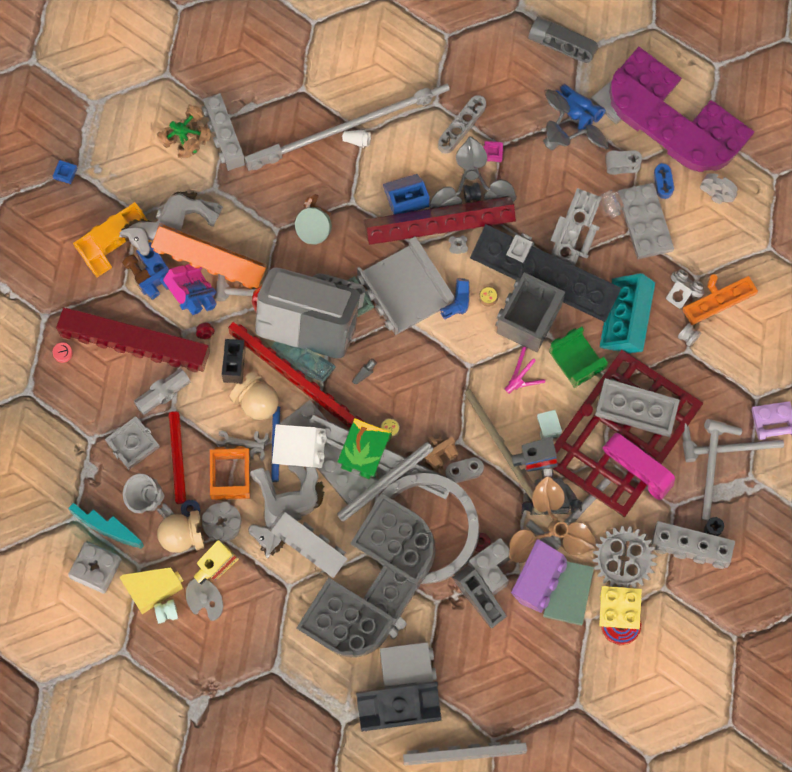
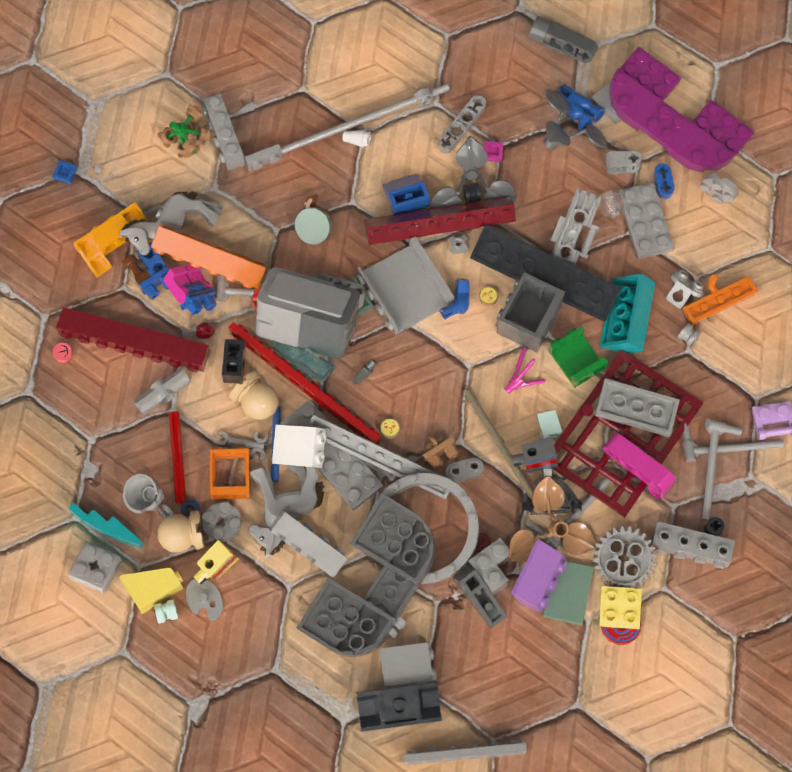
(132, 443): light grey plate -> none
(363, 448): green panel -> none
(385, 481): light grey axle -> none
(520, 247): light grey bracket -> none

